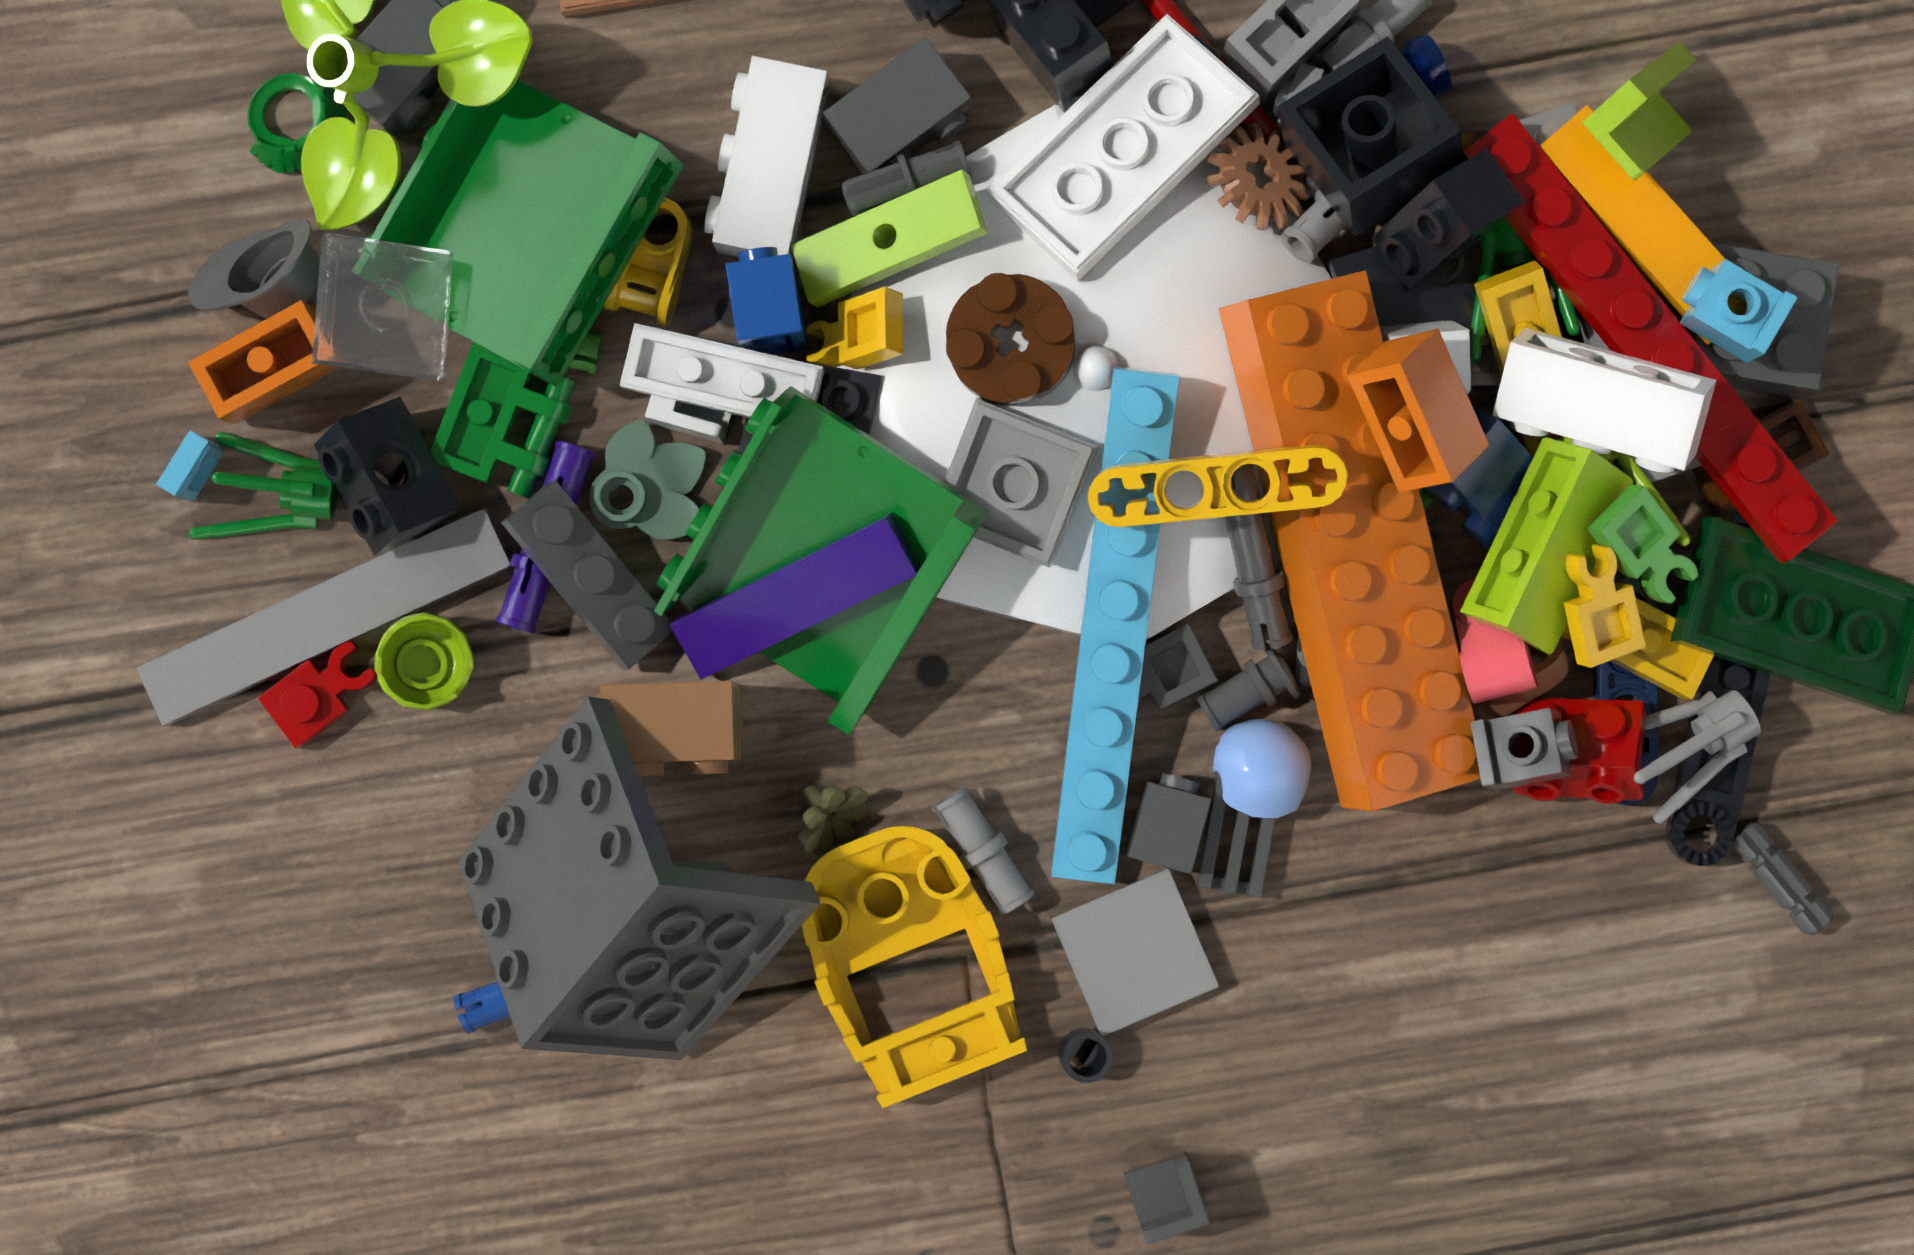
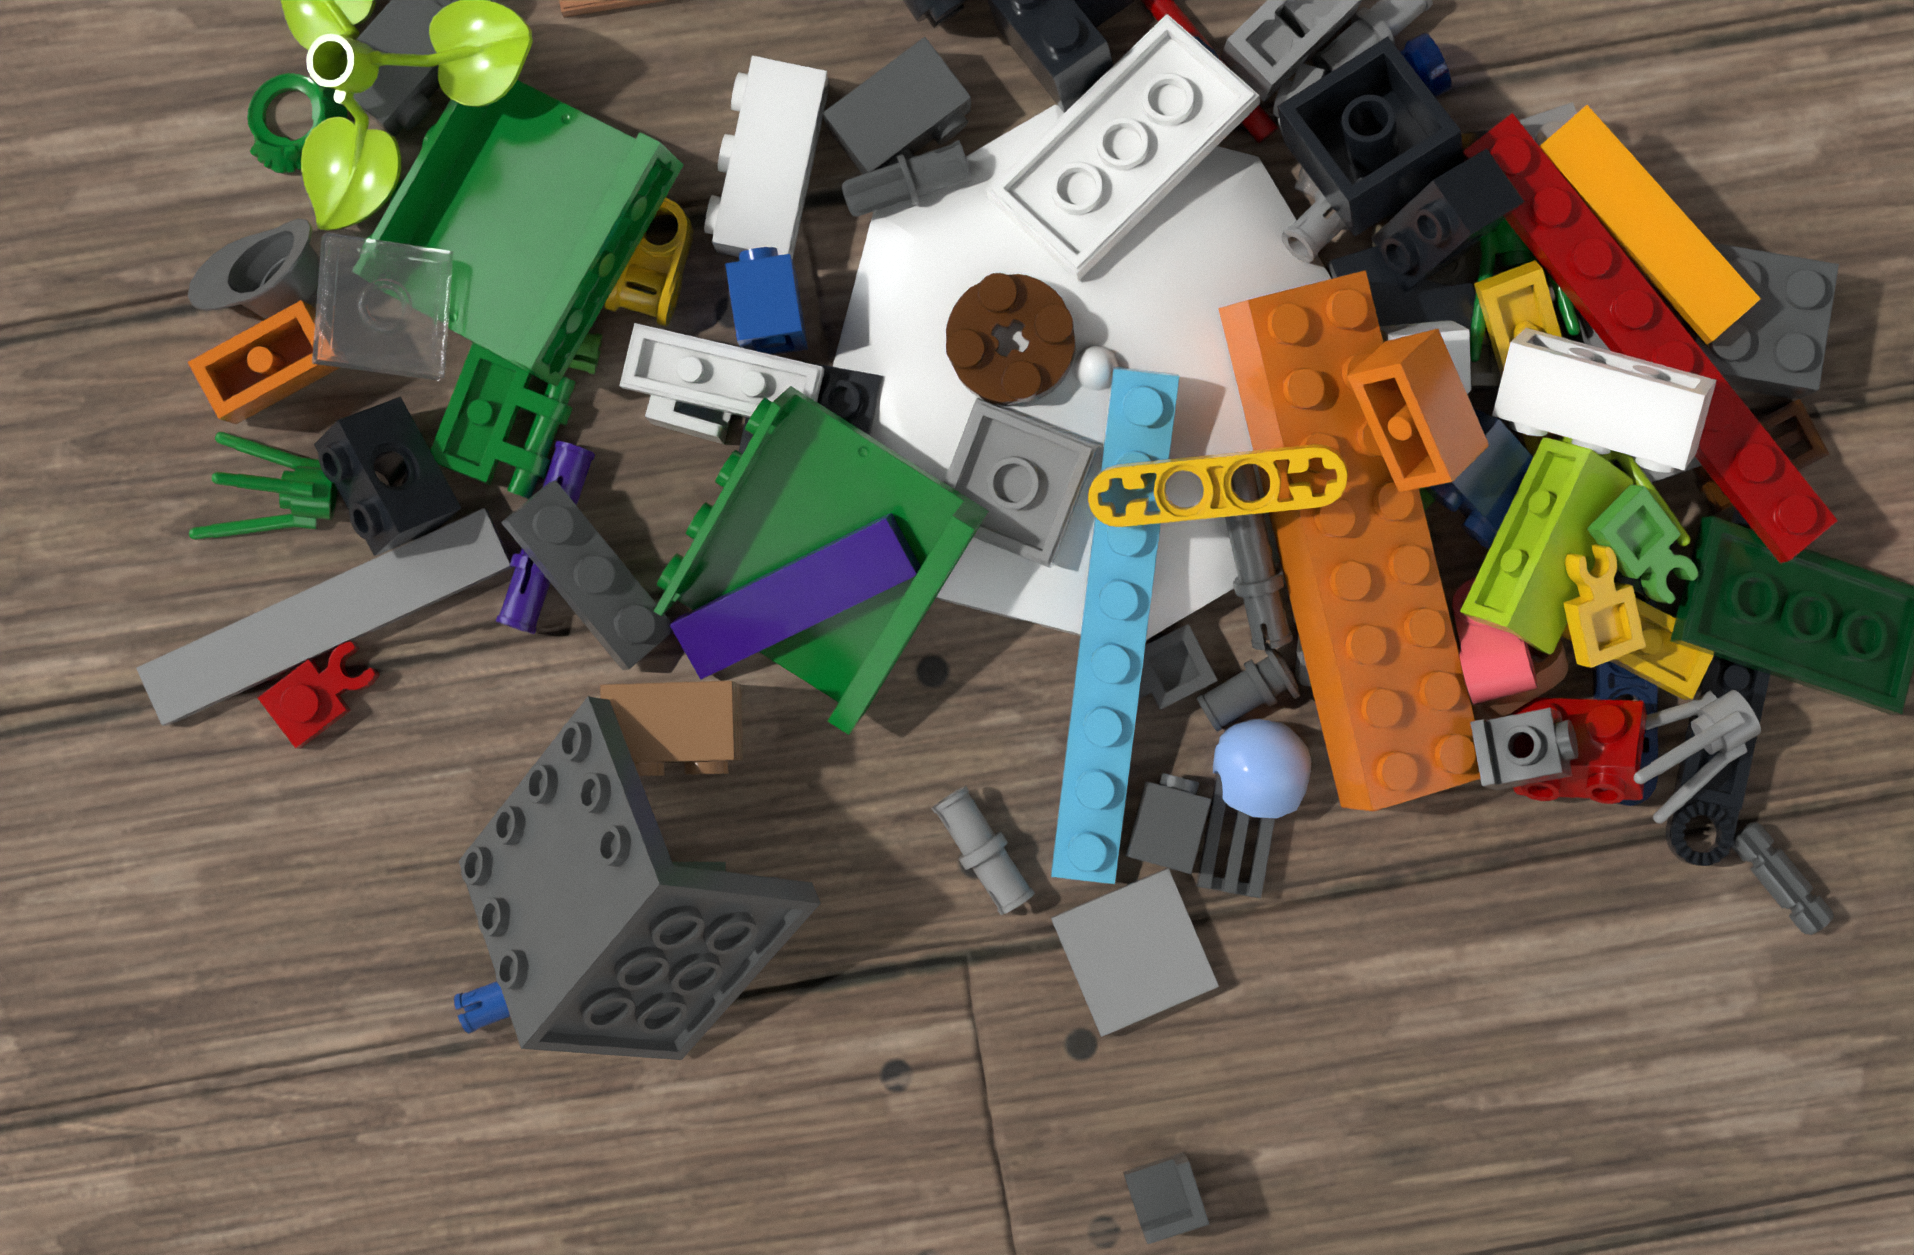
(190, 466): medium azure tile -> none
(423, 661): lime hair -> none
(658, 478): sand green plate -> none
(830, 816): olive plant -> none
(857, 252): lime tile -> none
(865, 333): yellow plate -> none
(886, 900): yellow slope -> none
(1094, 1060): black hinge -> none
(1239, 185): nougat gear -> none
(1637, 121): lime panel -> none
(1740, 335): medium azure brick -> none

